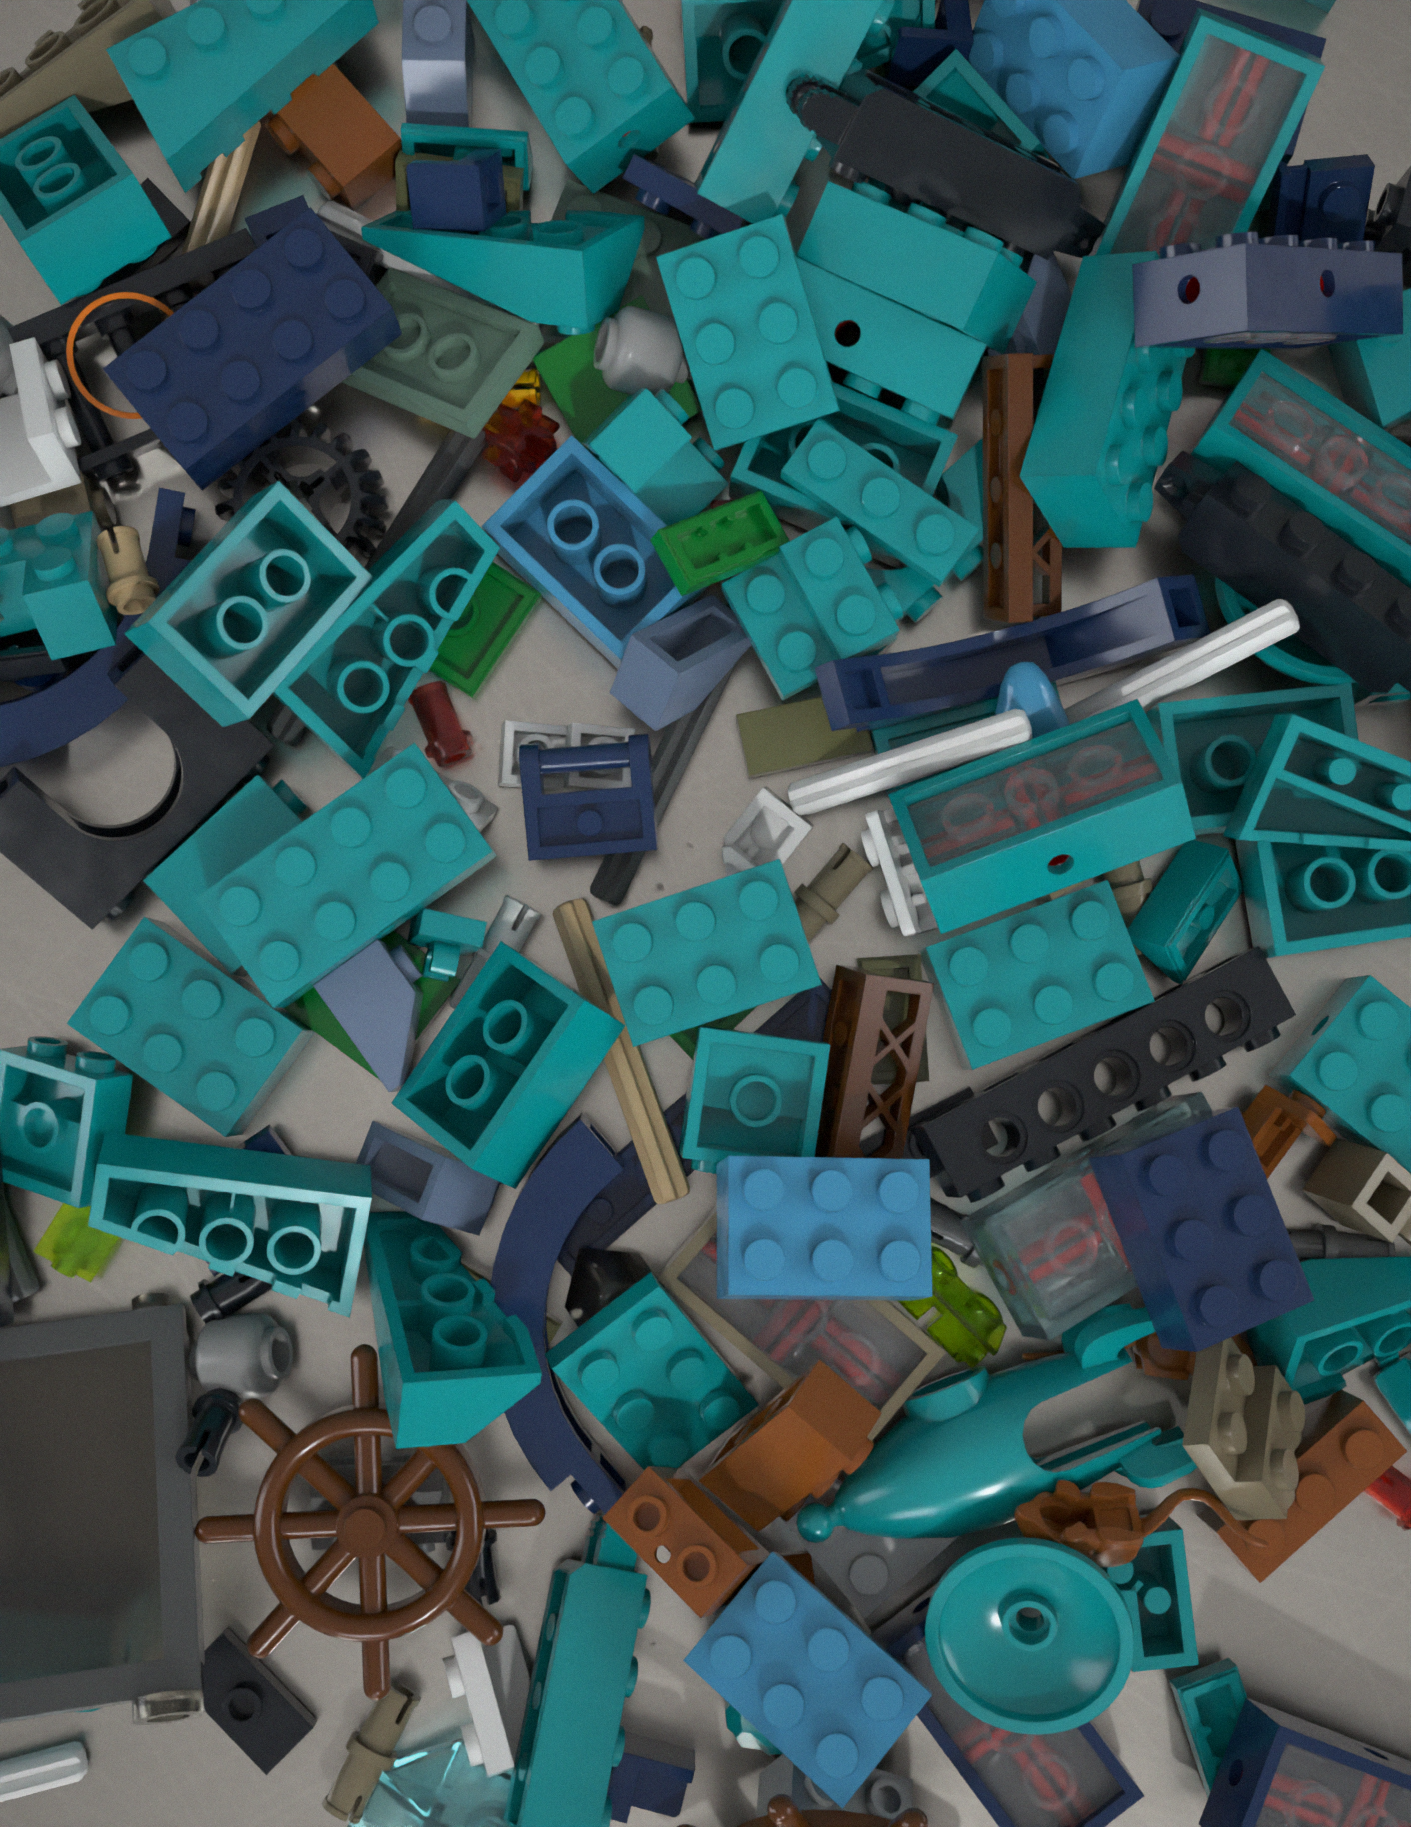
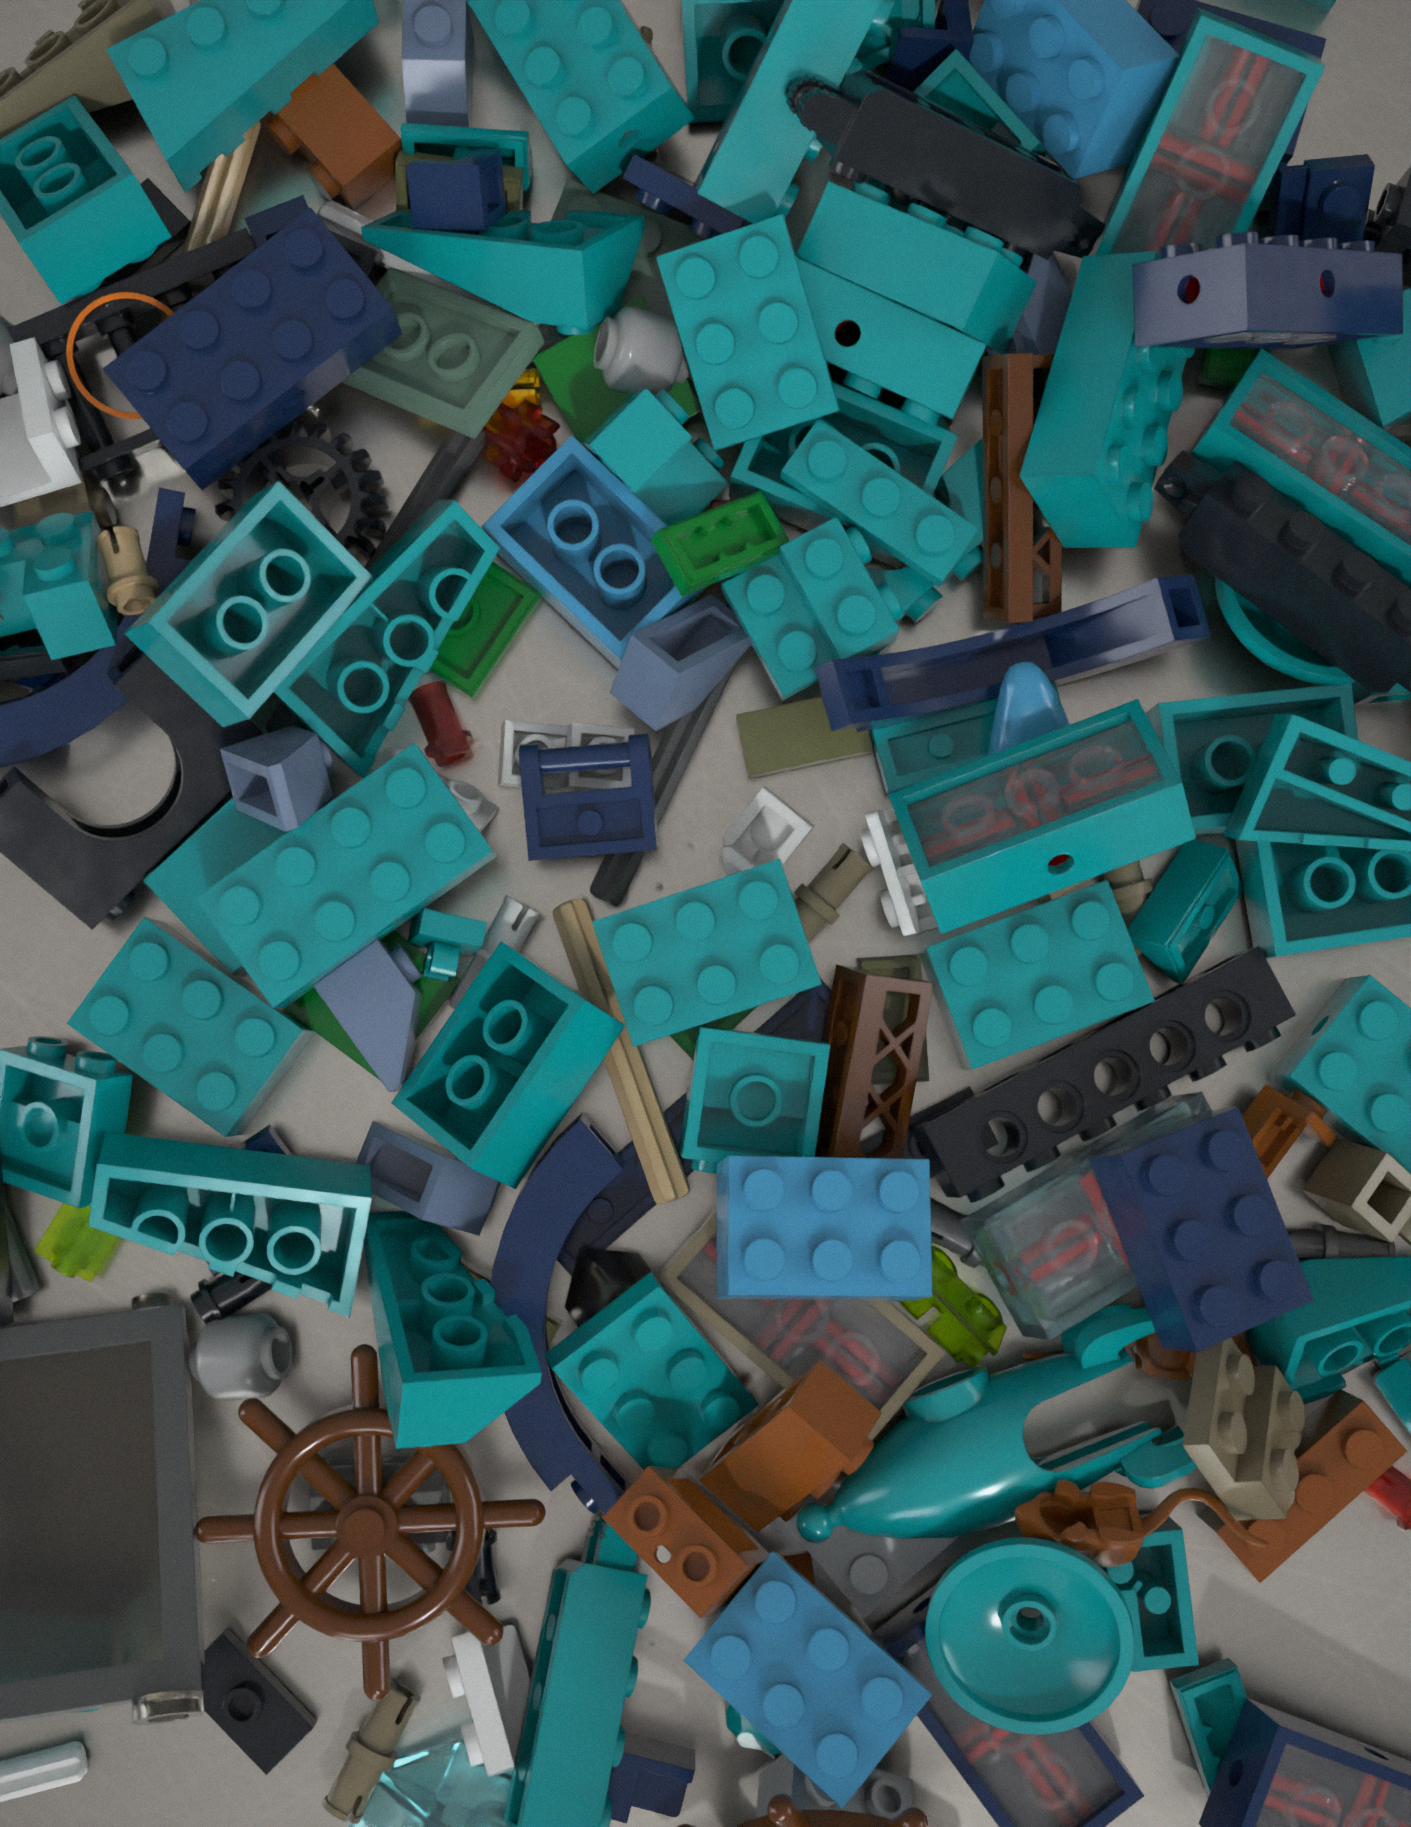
(213, 1423): black pin -> none
(280, 776): none -> sand blue slope
(910, 762): white axle -> none
(1194, 661): white axle -> none

